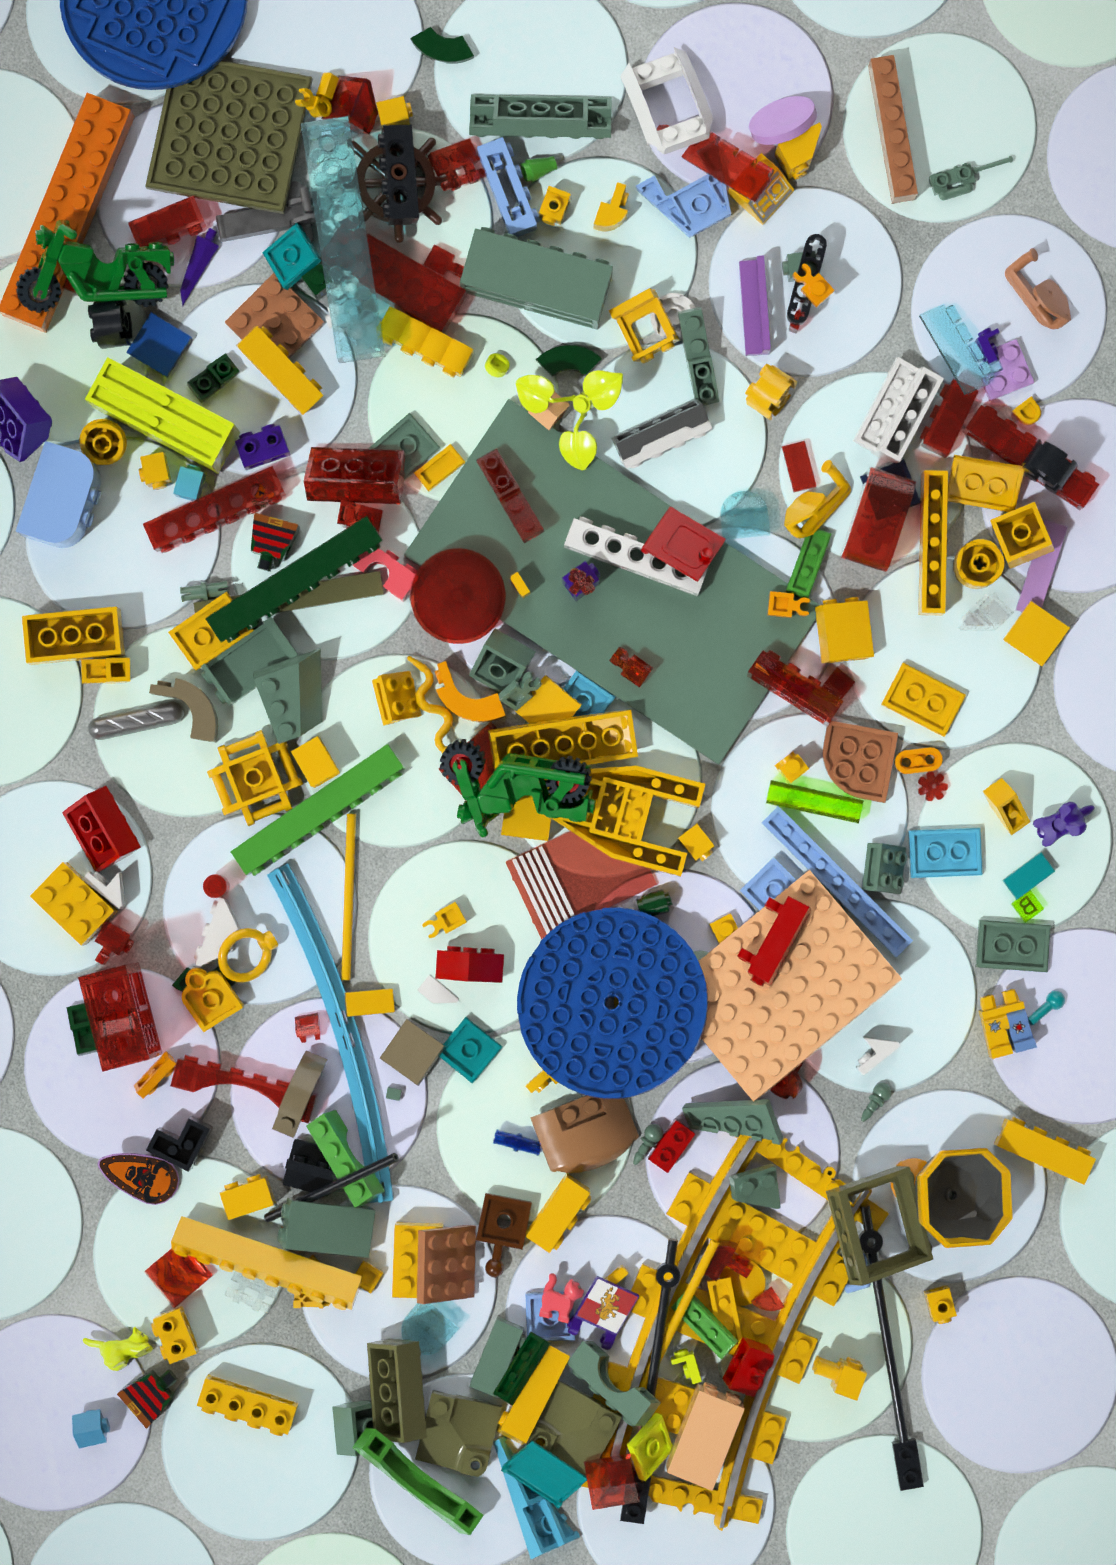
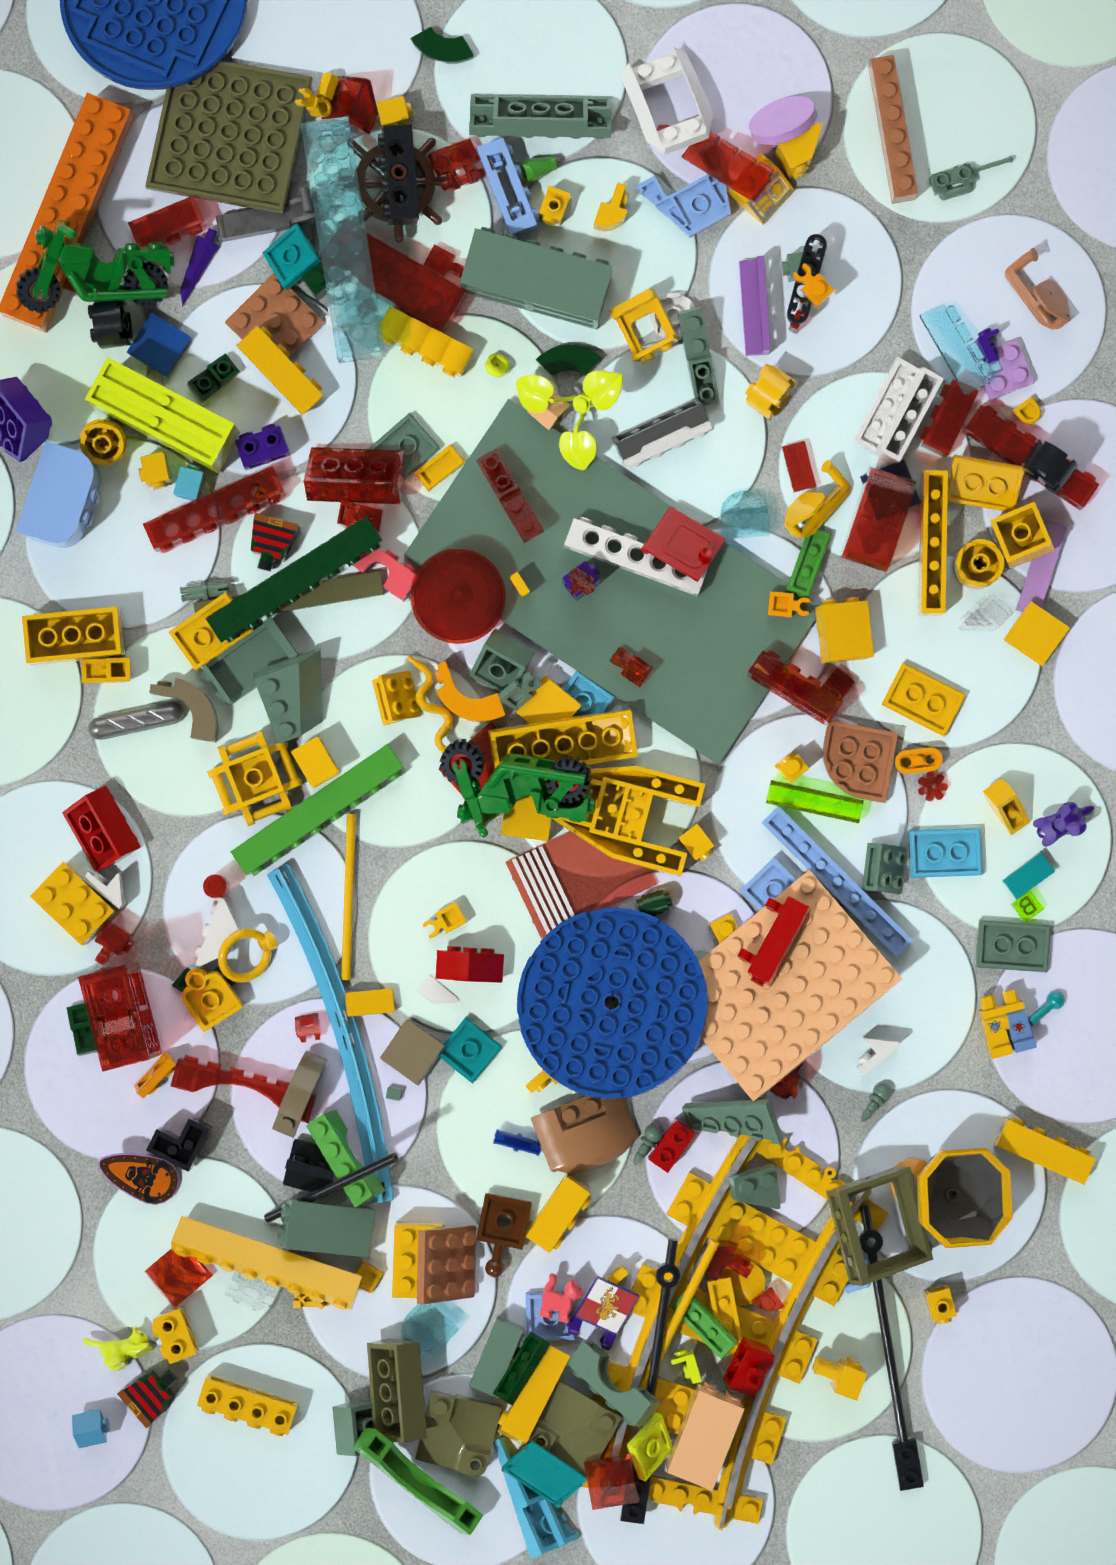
(247, 1197): yellow brick -> none

